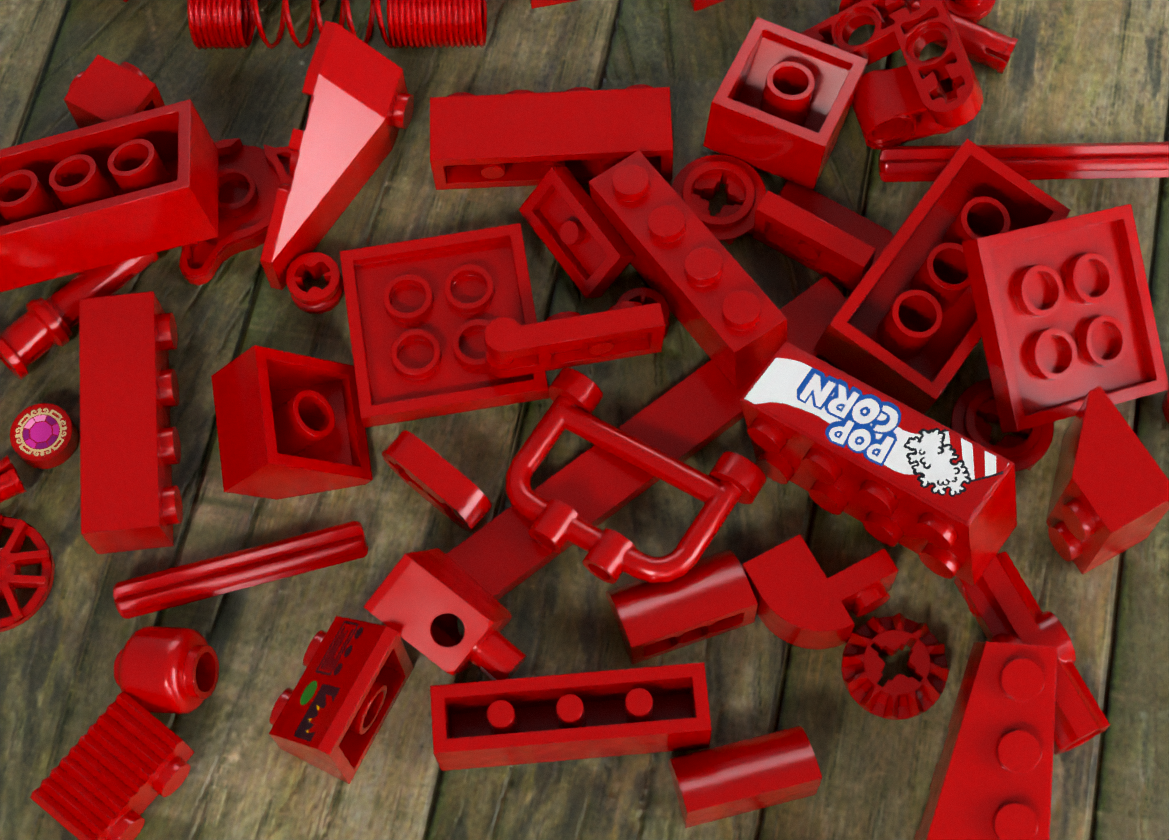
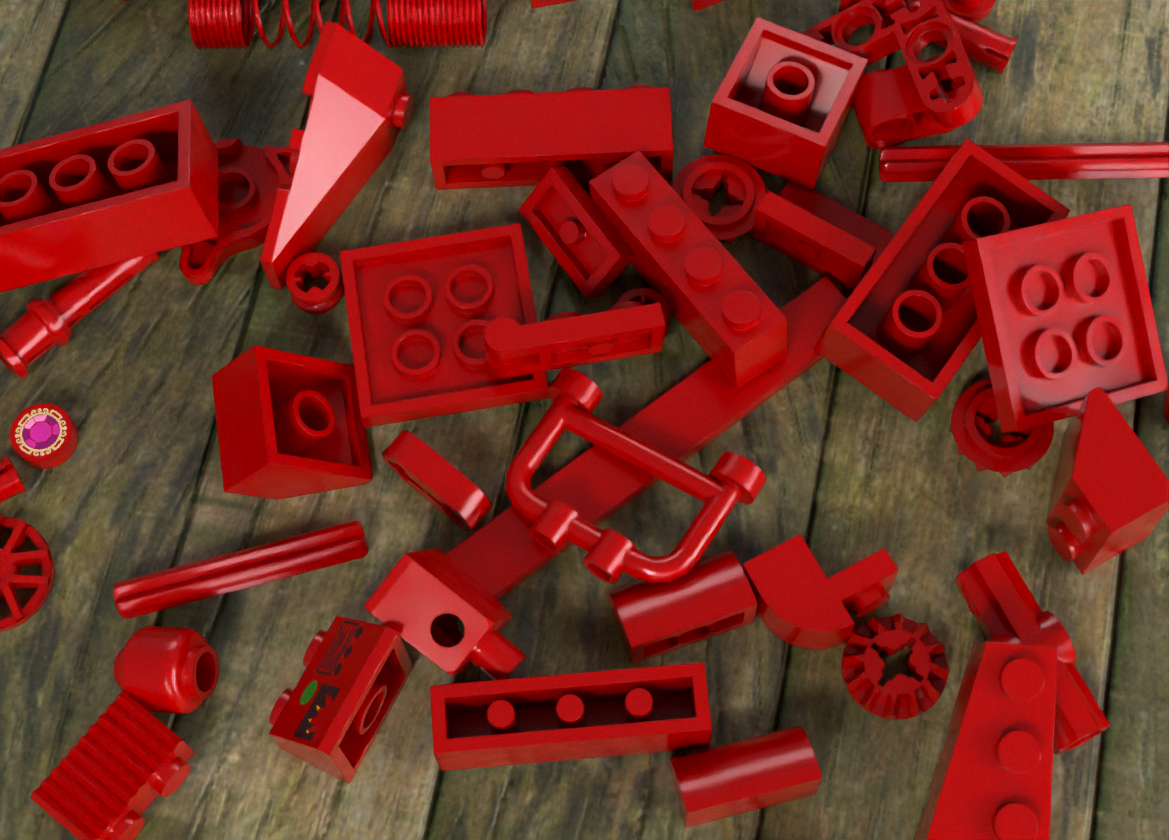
(110, 92): red brick -> none
(127, 423): red brick -> none
(881, 463): brick -> none

